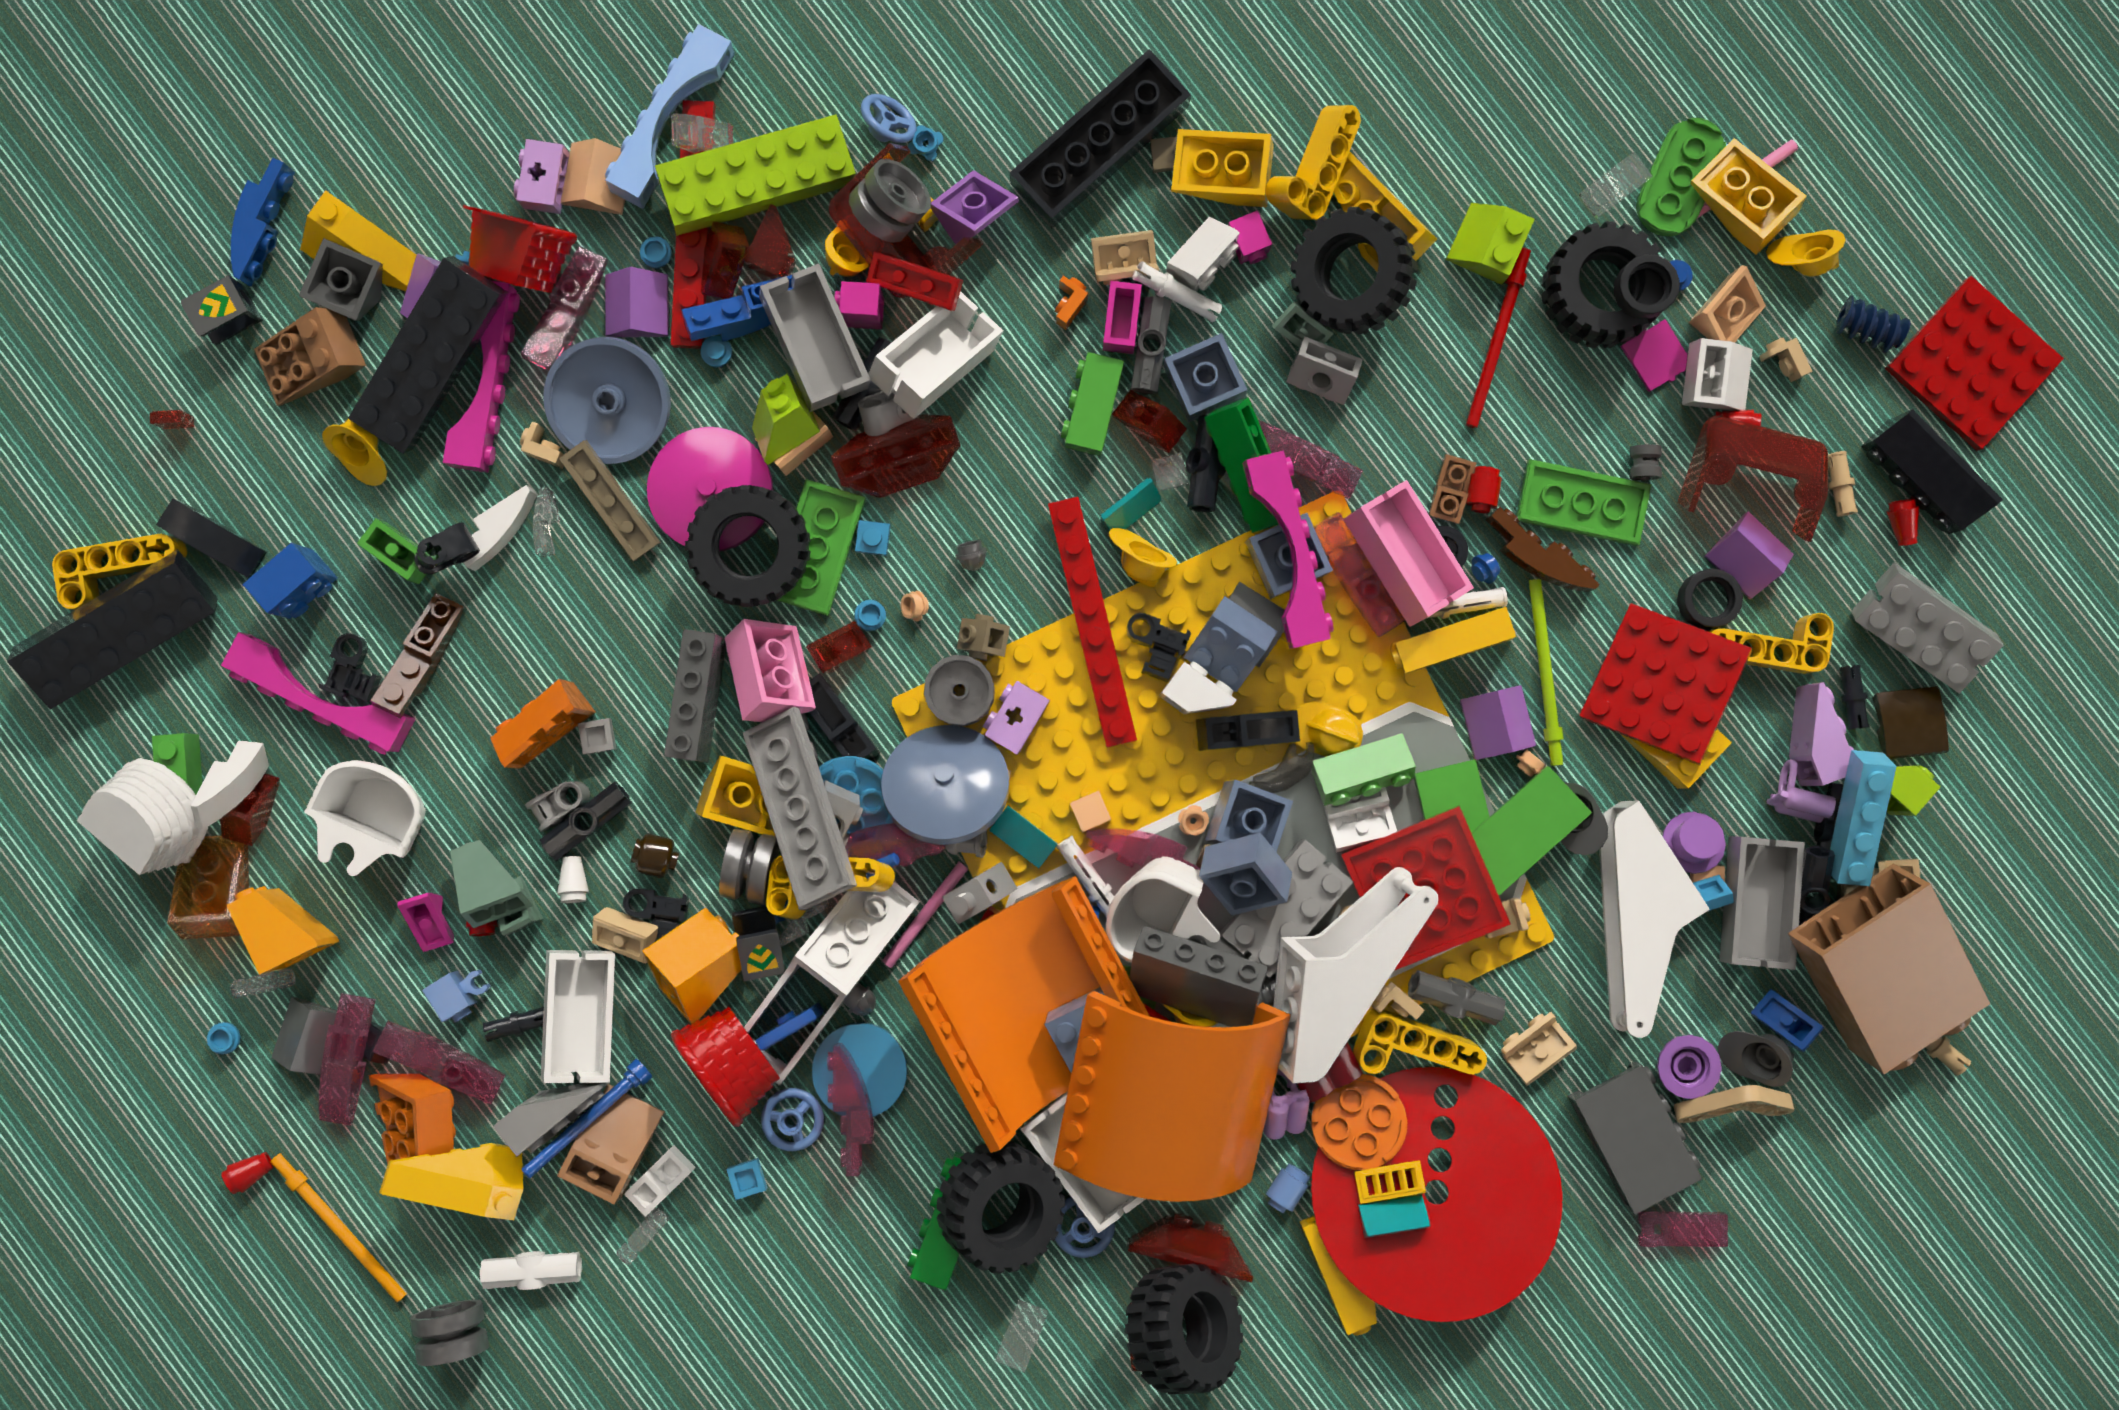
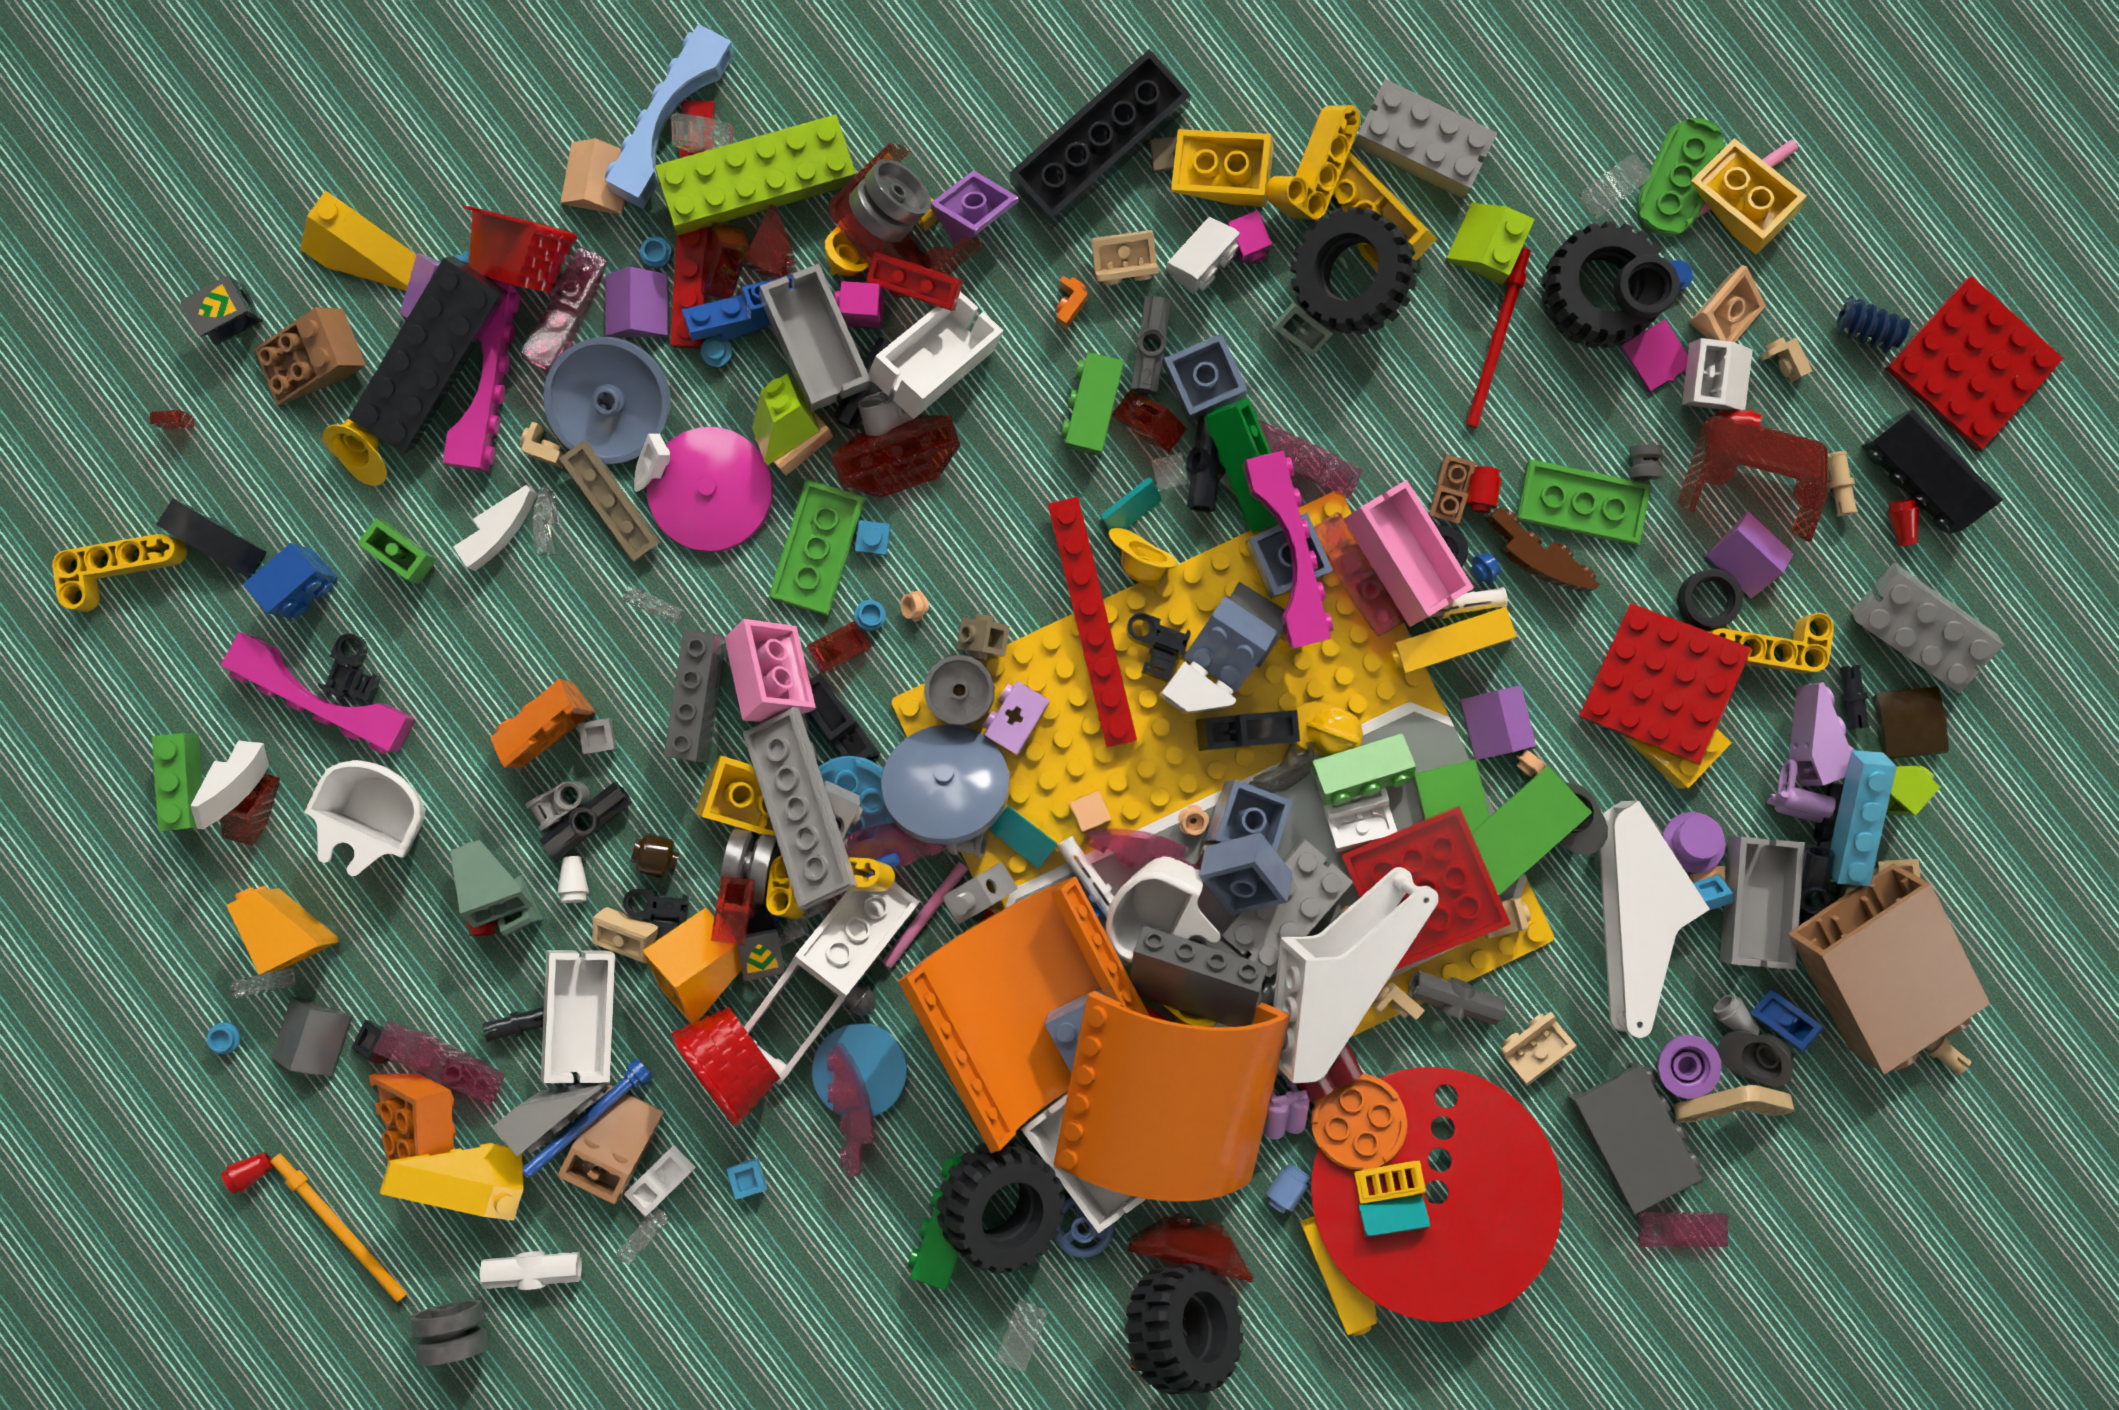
(113, 629): black brick -> none
(145, 817): white piece -> none
(206, 887): clear orange slope -> none
(251, 233): blue slope -> none
(342, 1059): clear pink slope -> none
(343, 281): dark grey slope -> none
(419, 657): reddish brown slope -> none
(426, 920): dark pink slope -> none
(450, 546): black piece -> none
(453, 995): medium blue brick -> none
(547, 191): lavender brick -> none
(651, 462): none -> white plate
(653, 605): none -> clear axle
(706, 534): black tyre -> none
(733, 910): none -> clear red slope
(769, 1114): medium blue piece -> none
(788, 1025): blue plate -> none
(886, 122): medium blue piece -> none
(926, 134): dark azure plate -> none
(971, 555): flat silver plate -> none
(1122, 317): dark pink piece -> none
(1166, 286): white pin -> none
(1324, 370): light grey brick -> none
(1421, 1046): yellow beam -> none
(1424, 139): none -> light grey piece
(1553, 732): lime bar -> none
(1734, 1014): none -> light grey cone
(1809, 252): yellow piece -> none

